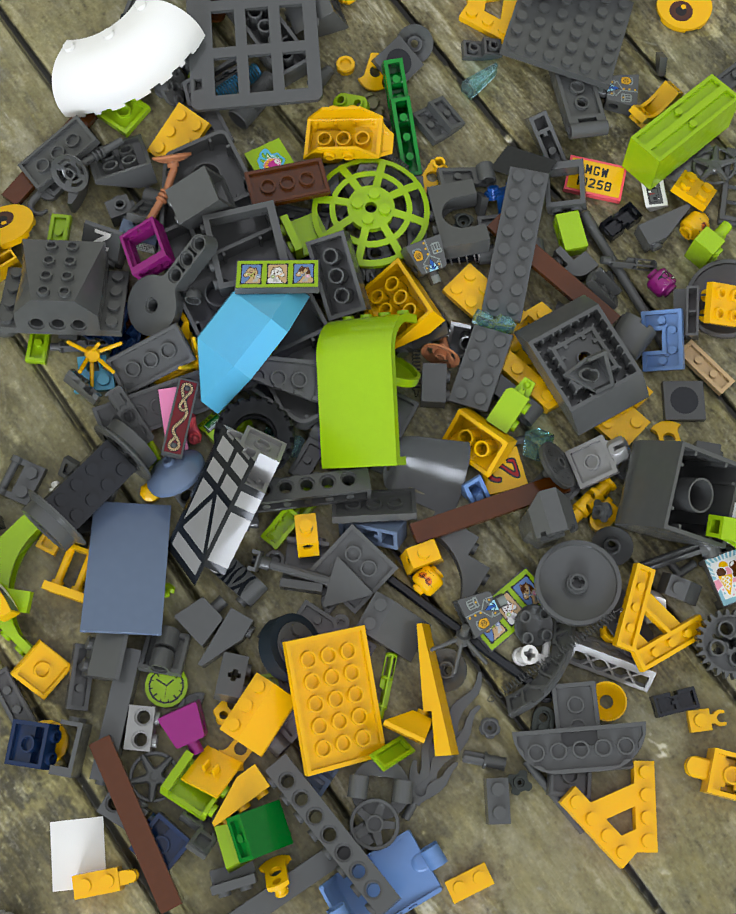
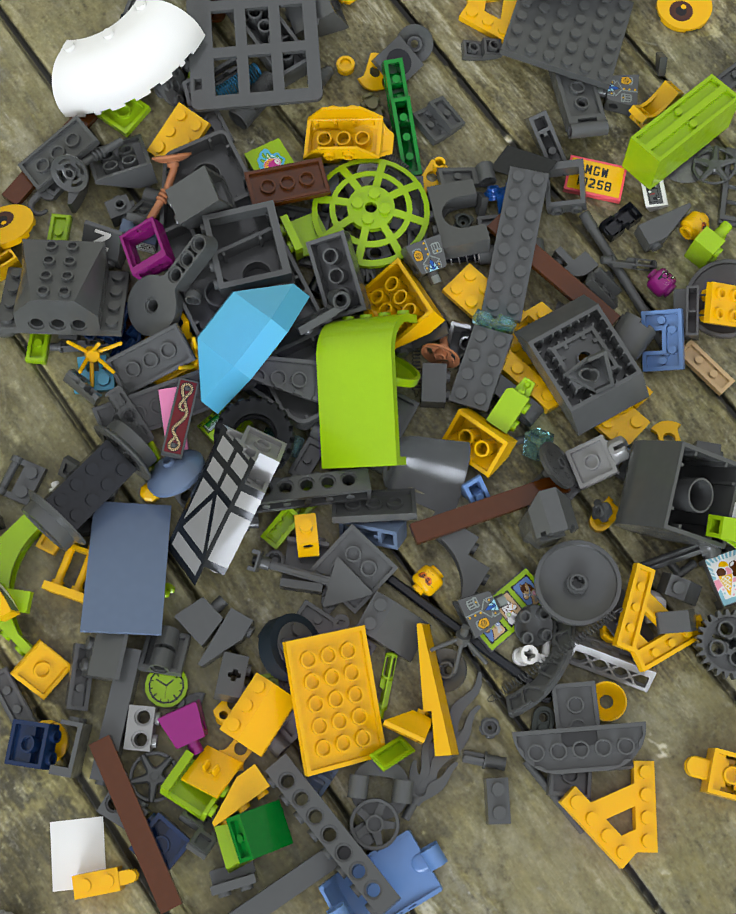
(194, 433): coral arm -> none
(243, 583): dark grey door -> none
(277, 276): tile -> none
(279, 882): yellow piece -> none
(325, 314): none -> dark grey plate
(350, 99): lime plate -> none
(421, 556): yellow torso -> none
(469, 882): yellow plate -> none
(474, 84): clear light blue slope -> none
(507, 476): yellow tile -> none
(513, 780): pearl dark grey plate -> none
(570, 232): lime panel -> none
(584, 506): yellow piece -> none
(624, 544): dark grey dish -> none
(674, 704): black piece -> none
(676, 621): none -> dark grey slope
(683, 401): dark grey tile -> none
(694, 190): yellow plate -> none
(702, 720): yellow plate -> none

